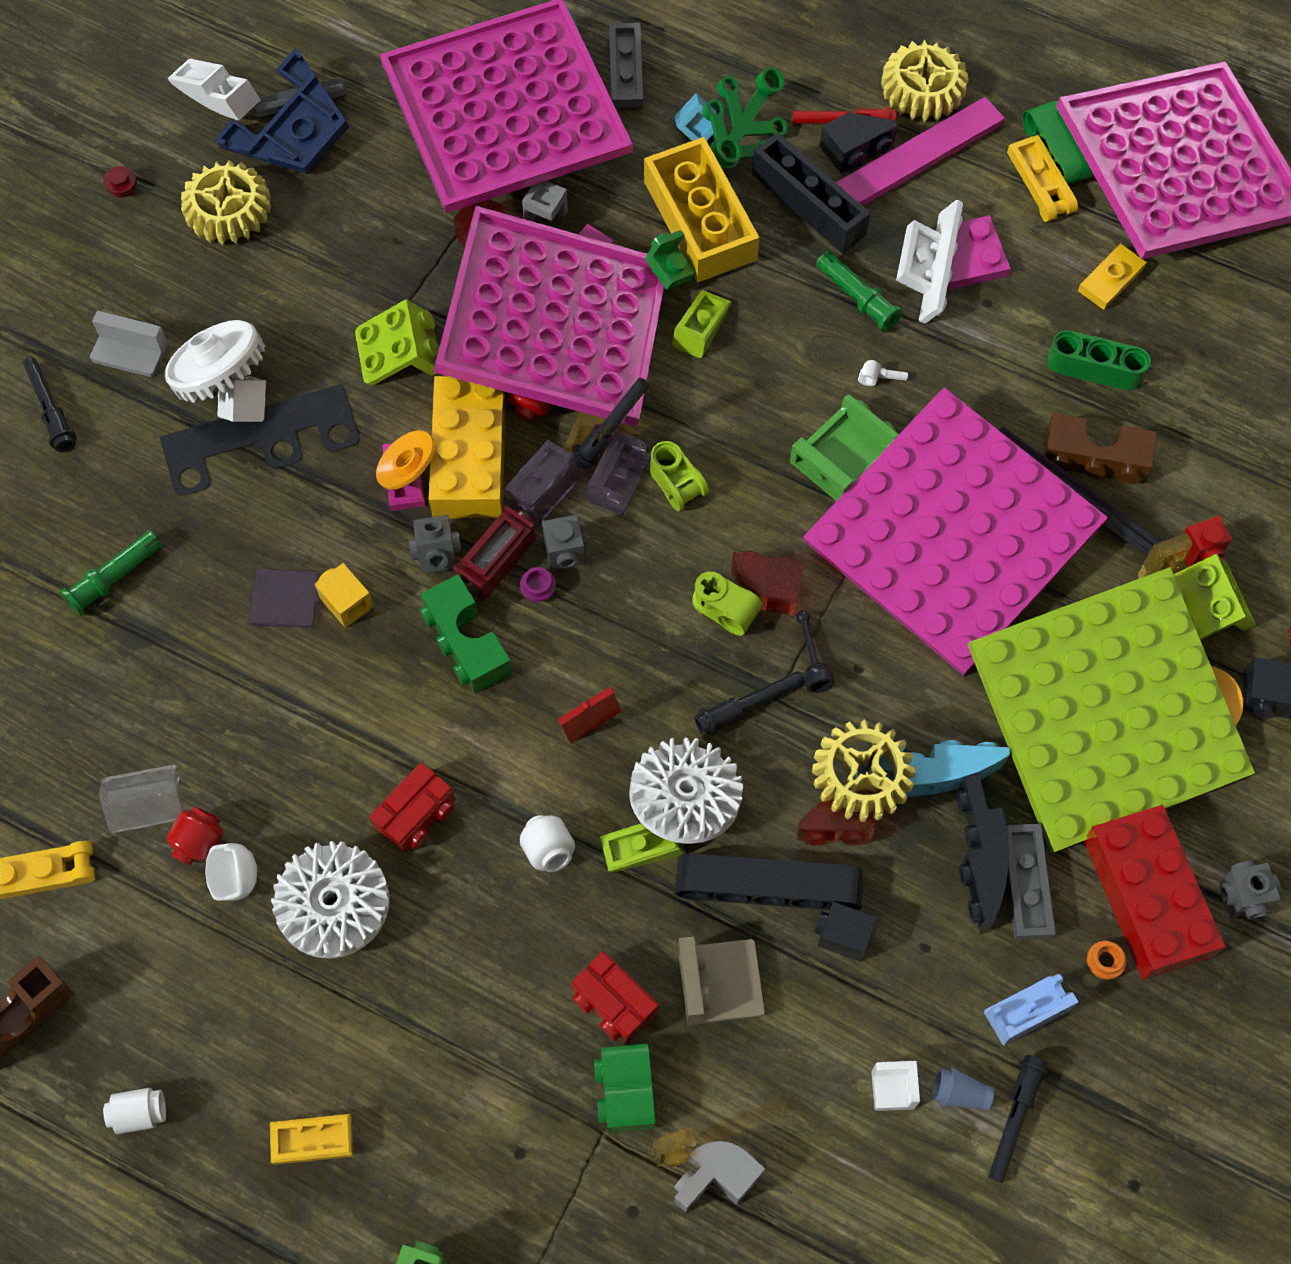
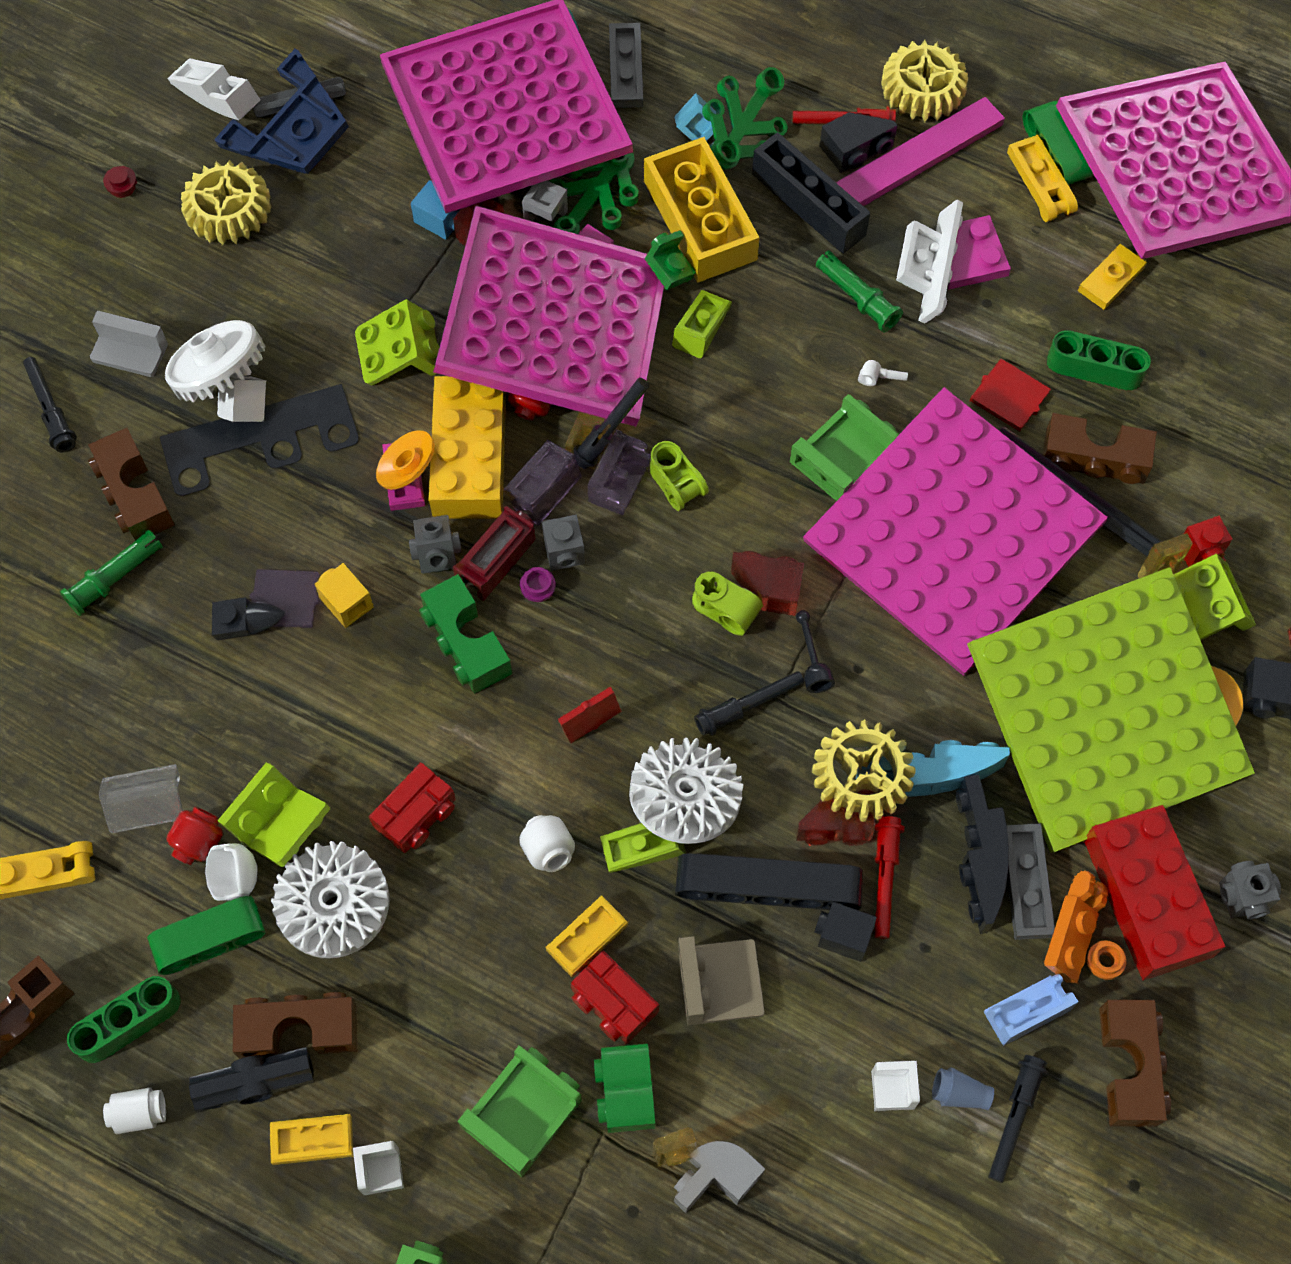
(105, 1019): none -> green beam
(119, 463): none -> reddish brown arch
(206, 935): none -> green beam
(242, 618): none -> black plate
(251, 1079): none -> black piece
(261, 1024): none -> reddish brown arch
(273, 816): none -> lime bracket
(378, 1168): none -> white panel
(430, 213): none -> dark azure brick
(522, 1110): none -> bright green panel
(587, 936): none -> yellow plate
(599, 188): none -> green plant
(887, 857): none -> red pin
(1010, 395): none -> red piece
(1076, 926): none -> orange hinge
(1137, 1029): none -> reddish brown arch

